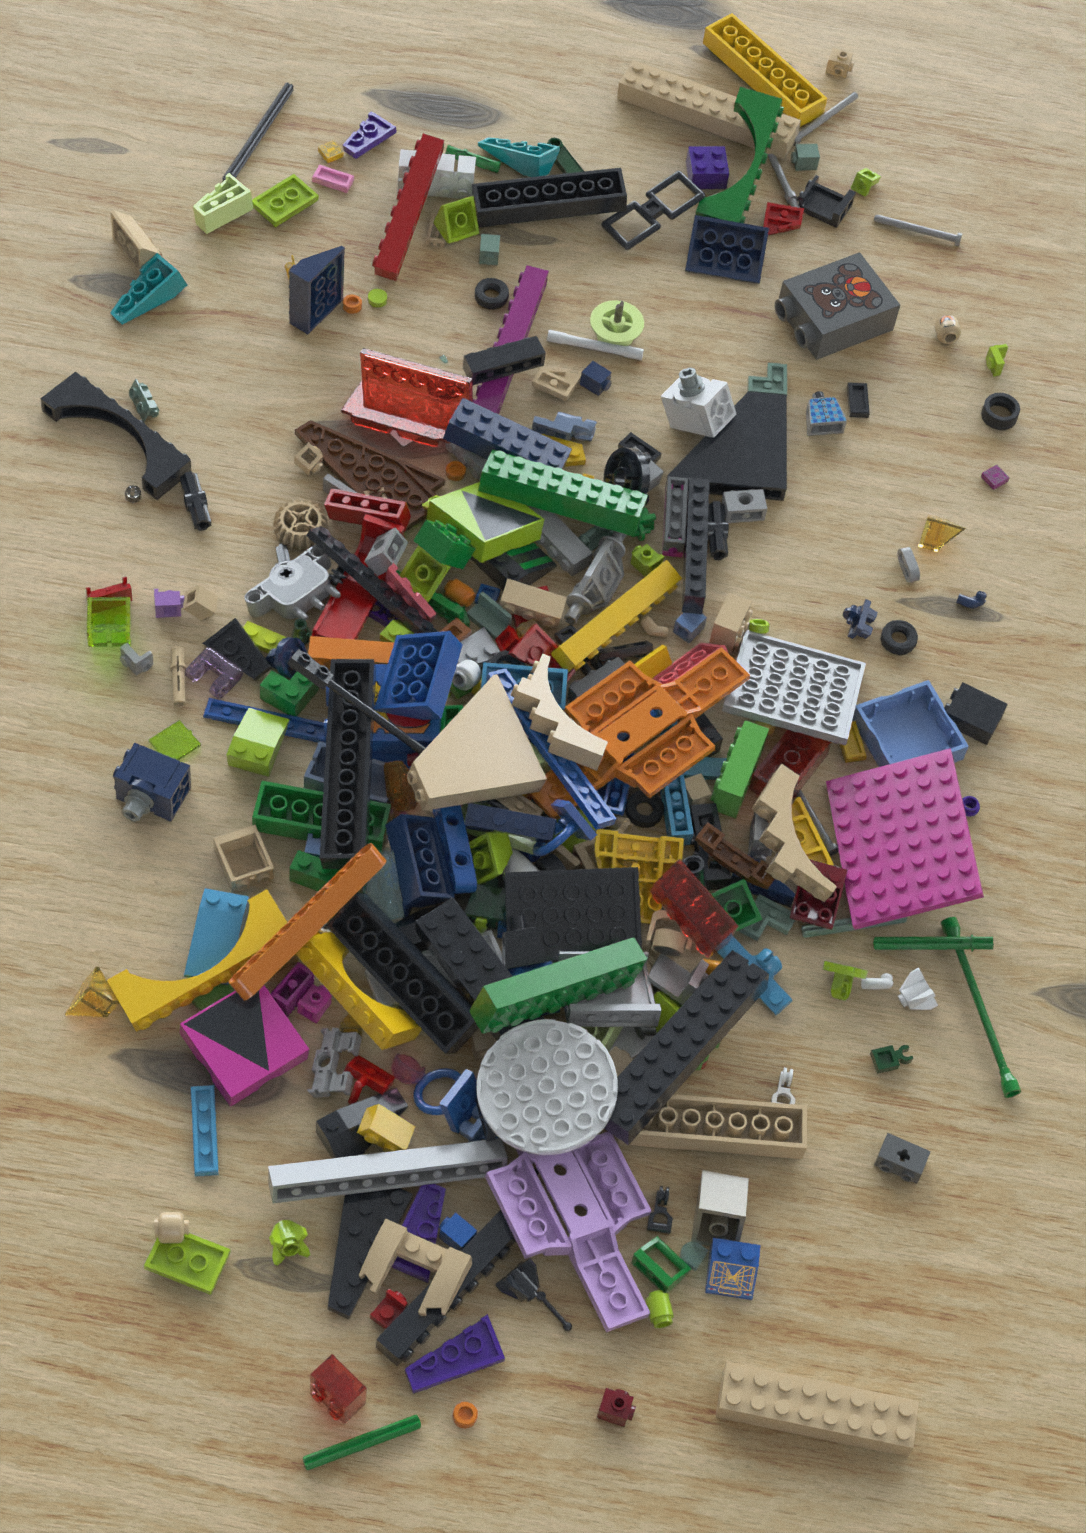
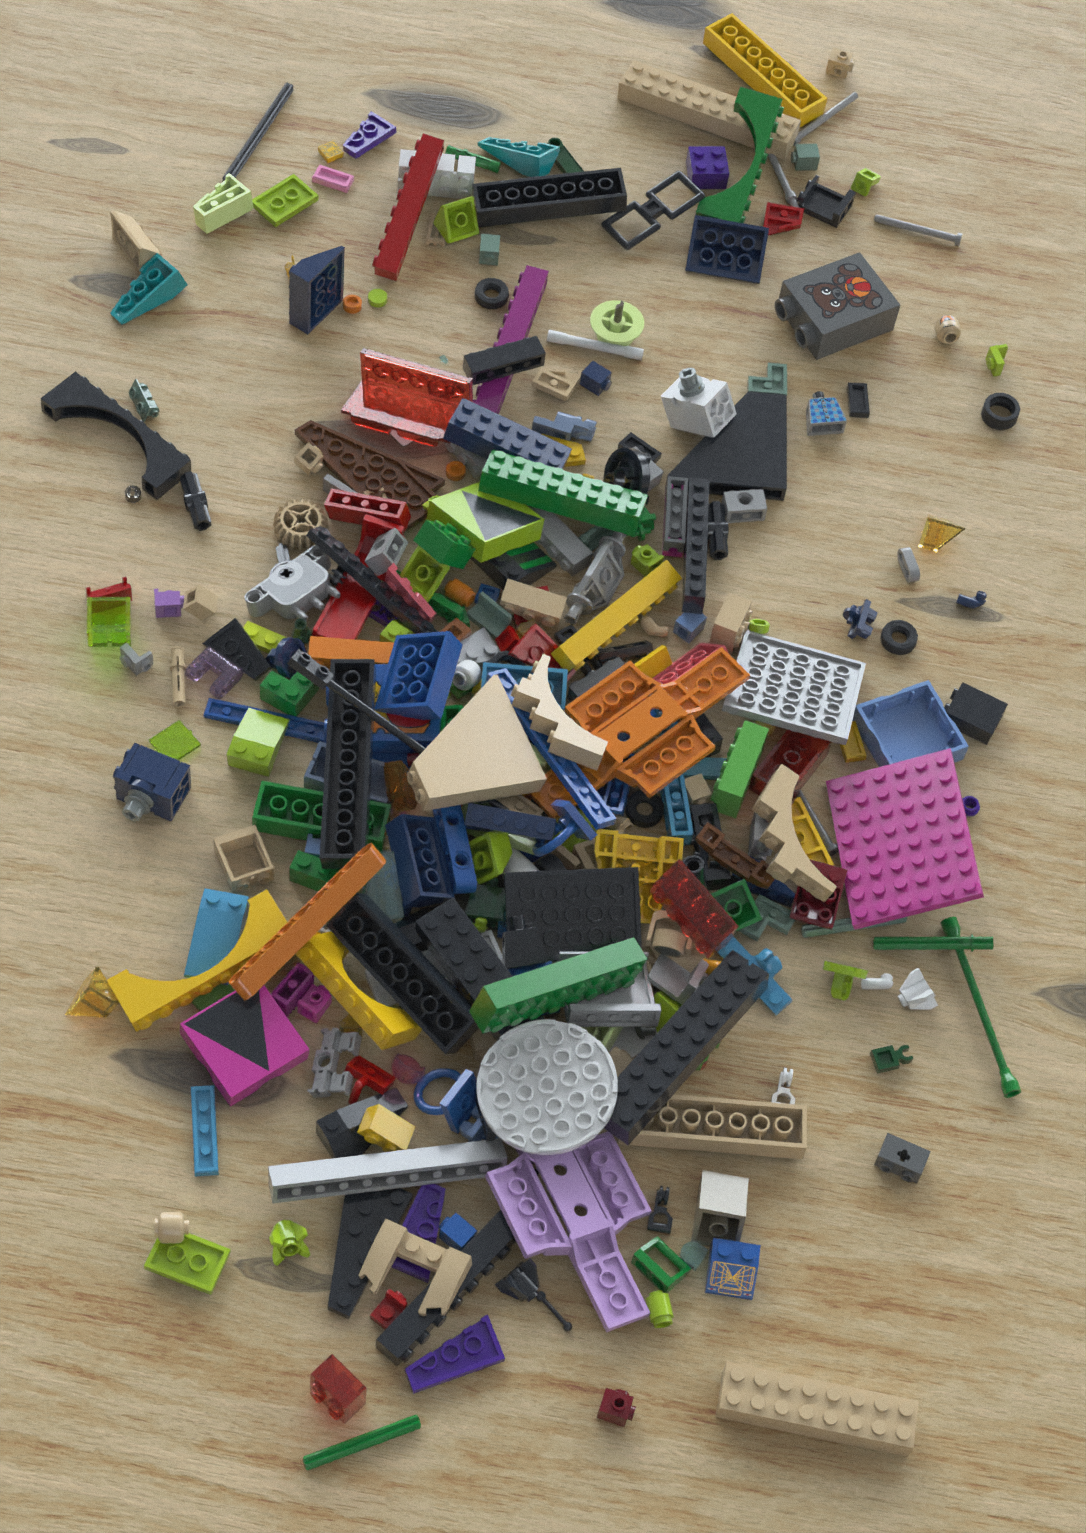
(465, 1415): orange tile -> none
(995, 477): magenta tile -> none

